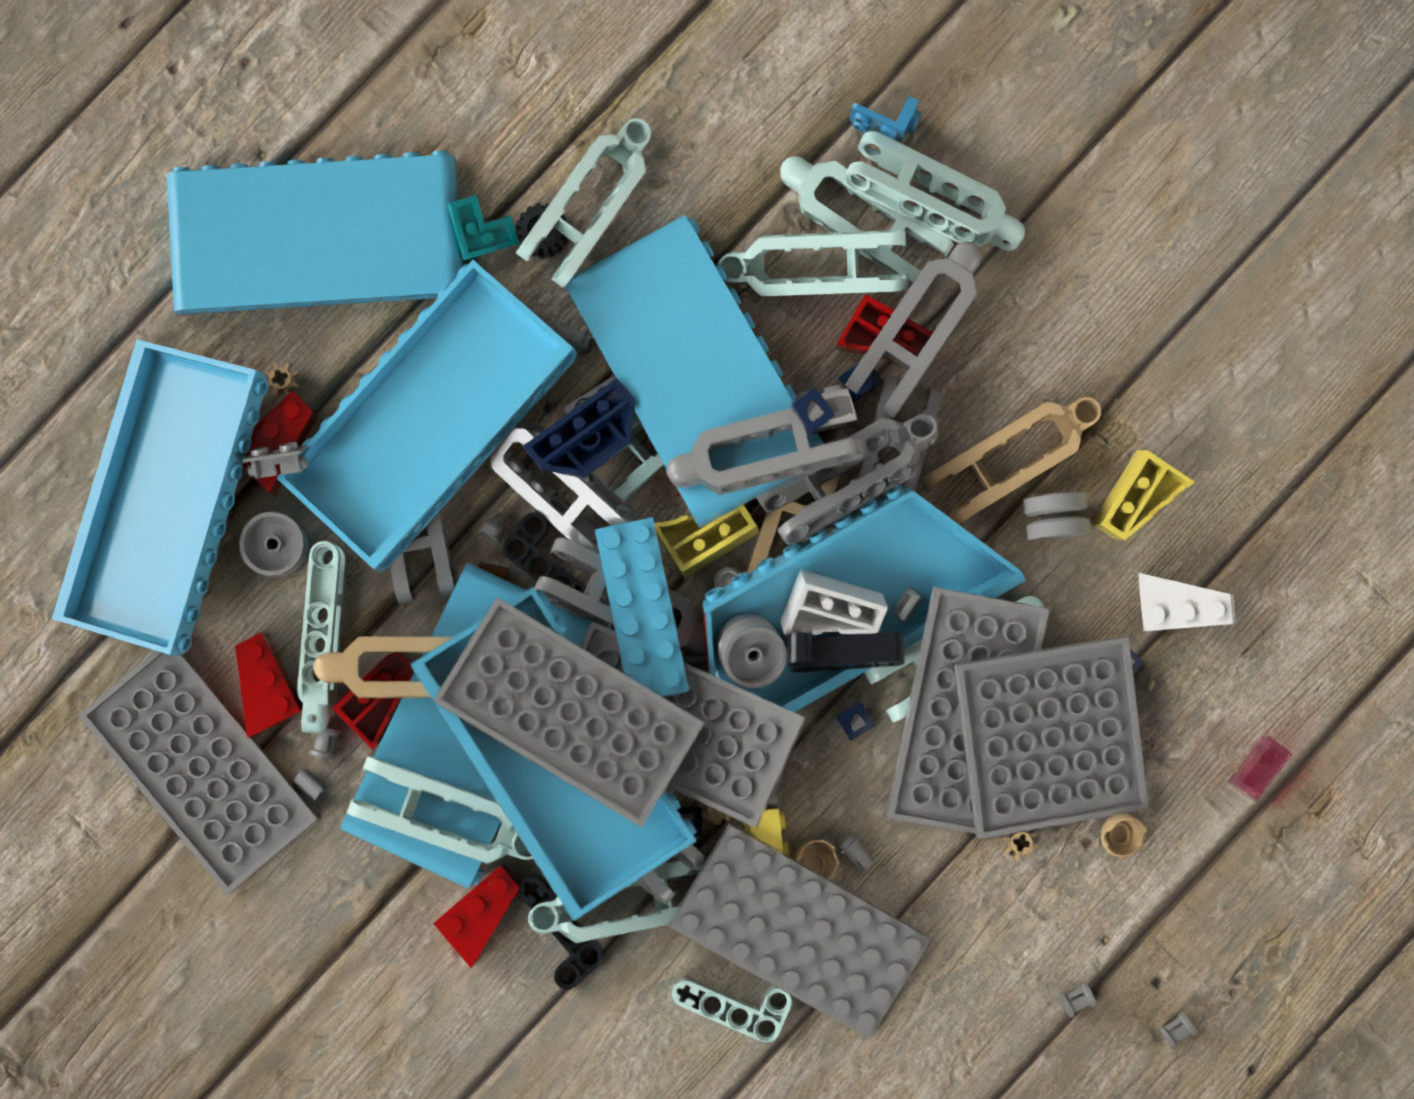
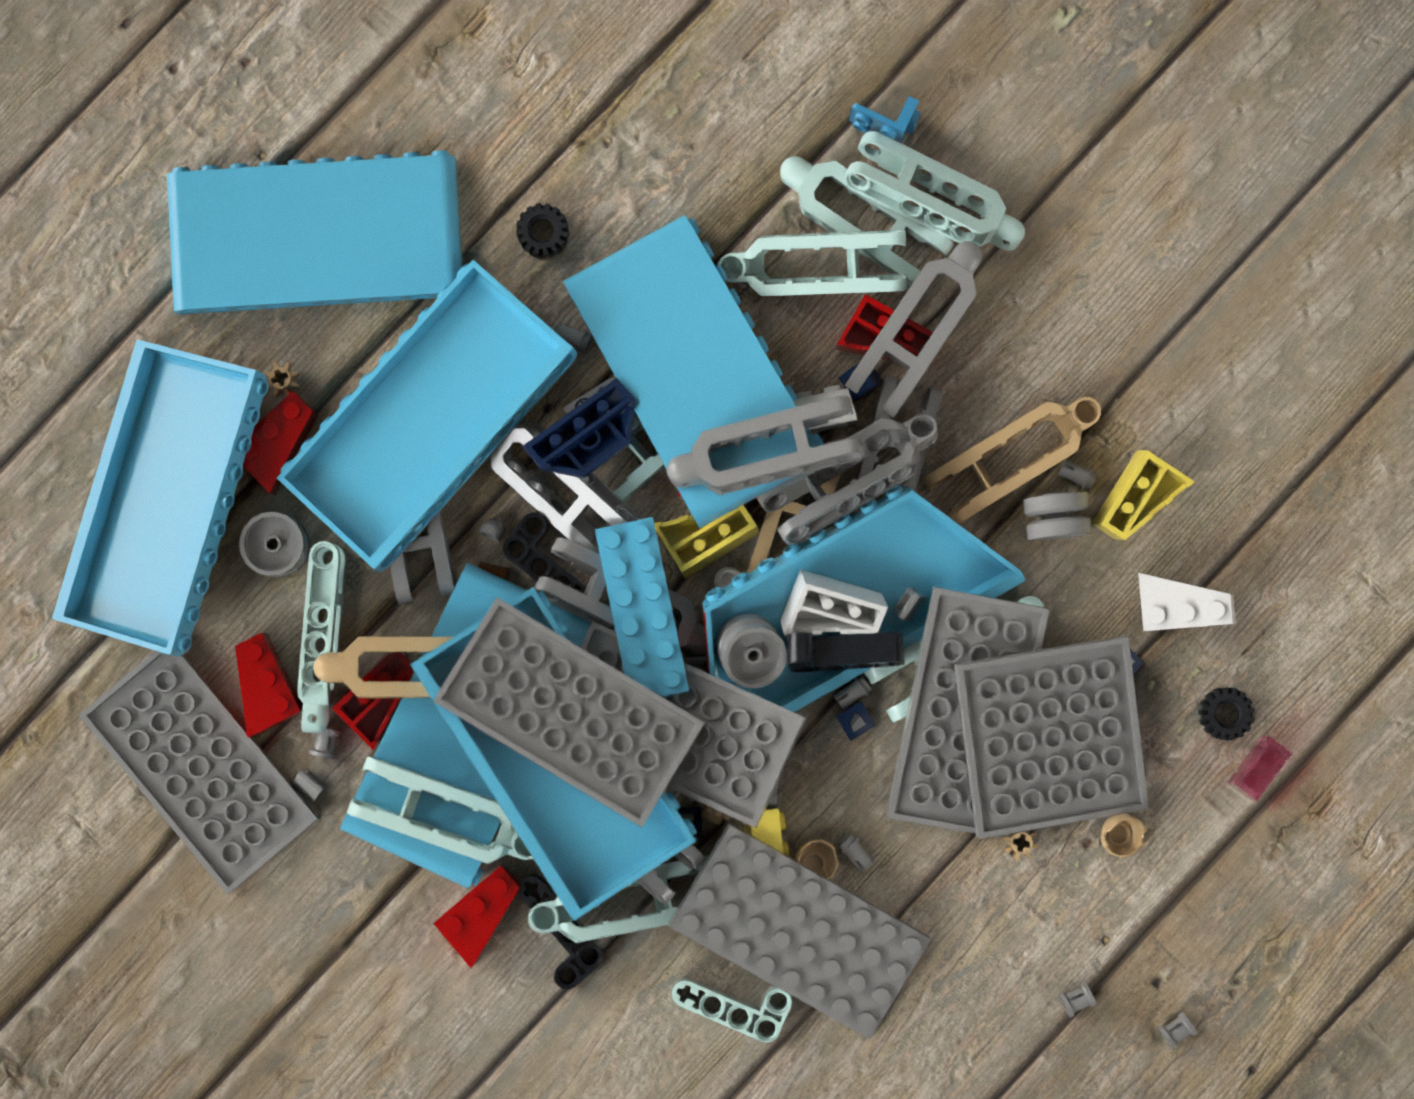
(264, 461): light grey hinge -> none
(474, 234): teal plate -> none
(625, 150): light aqua piece -> none
(812, 410): dark blue slope -> none
(852, 692): none -> light grey pin
(1078, 474): none -> light grey pin
(1244, 713): none -> black tyre

